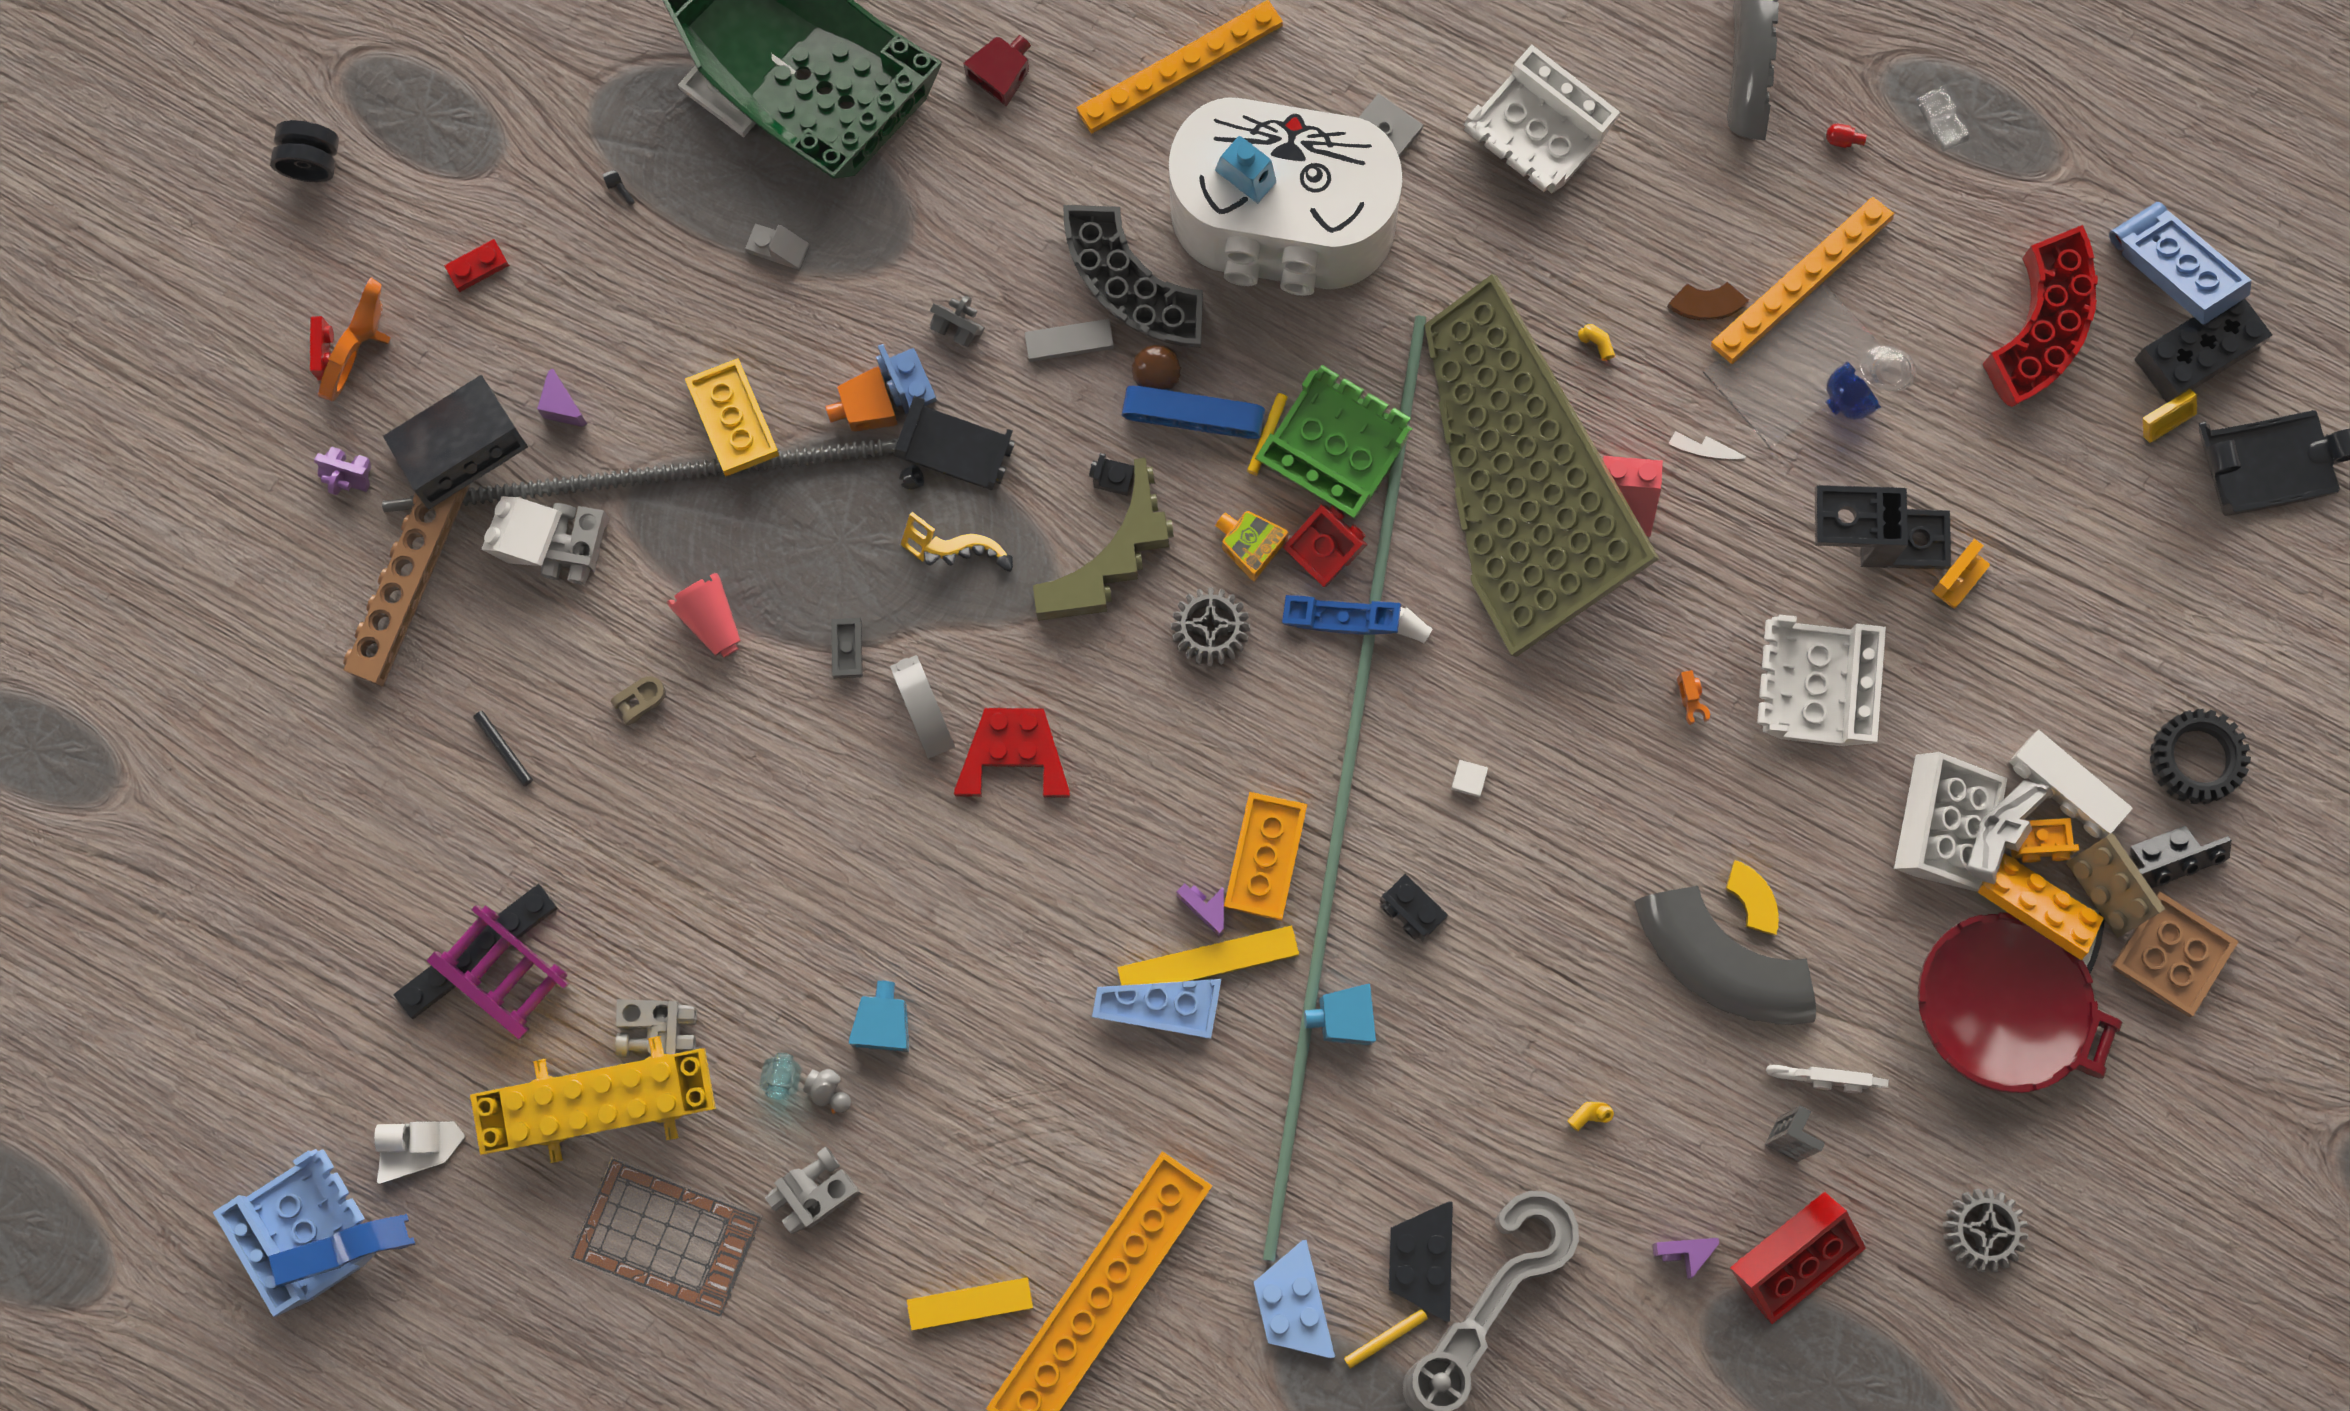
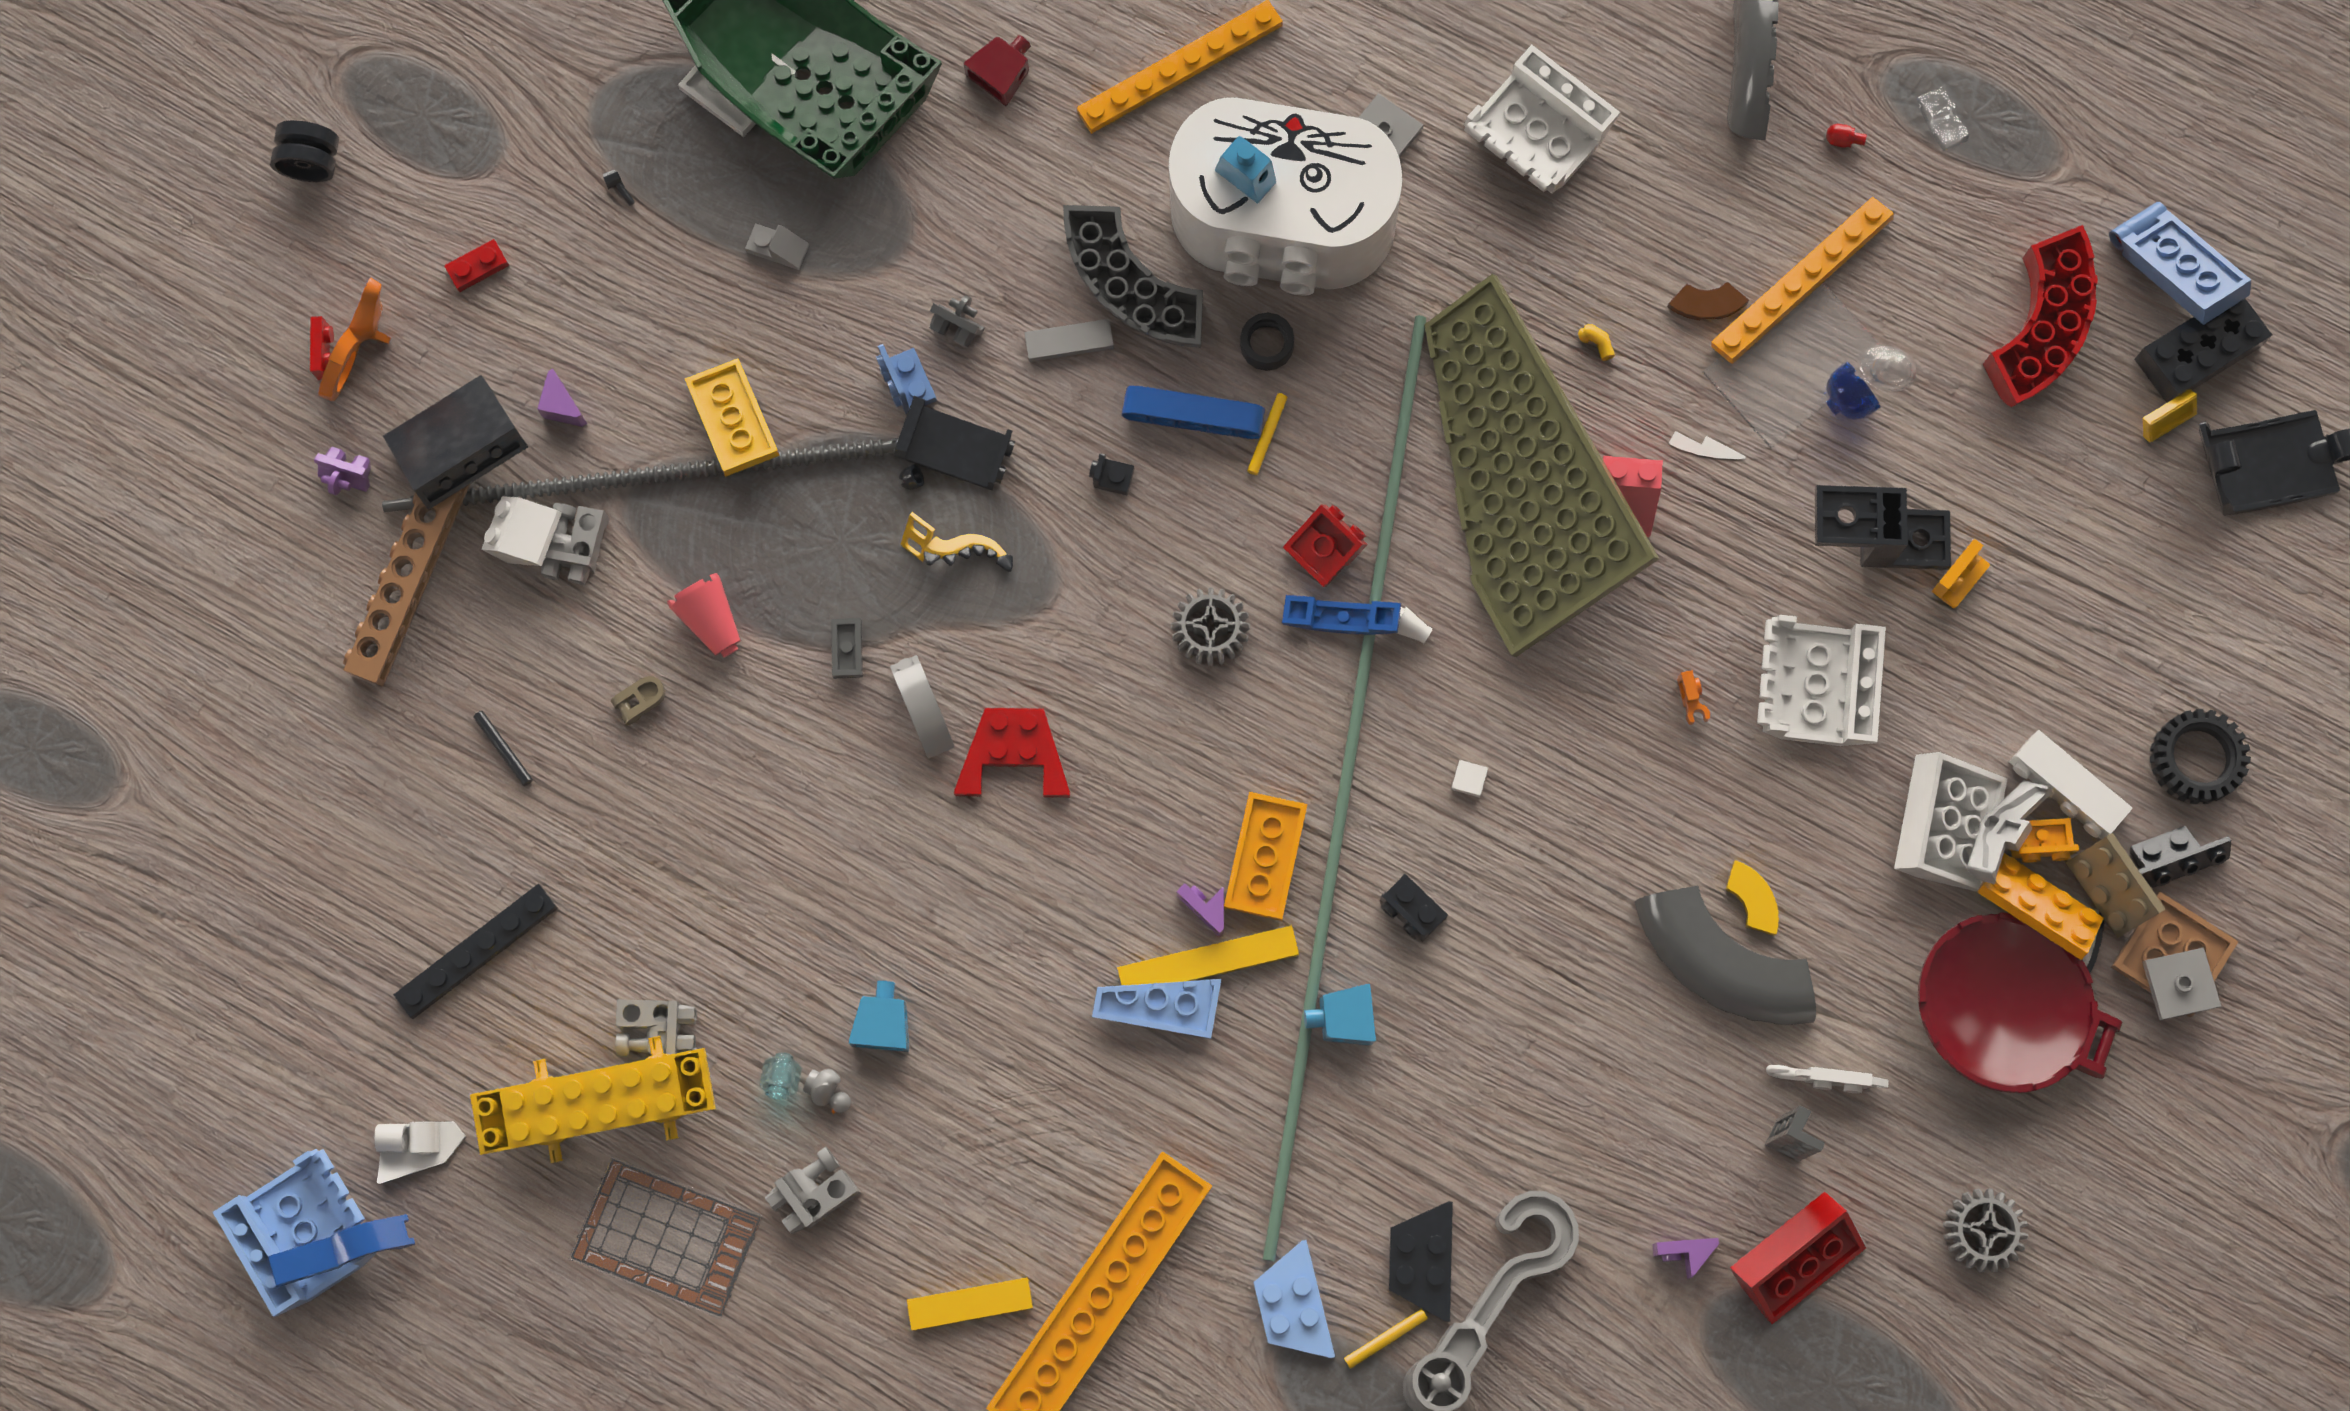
(470, 981): magenta fence -> none
(864, 403): orange torso -> none
(1084, 589): olive arch -> none
(1156, 368): reddish brown hair -> none
(1251, 541): torso -> none
(1267, 320): none -> black tyre
(1336, 441): bright green slope -> none
(1591, 1112): yellow arm -> none
(2181, 984): none -> light grey plate

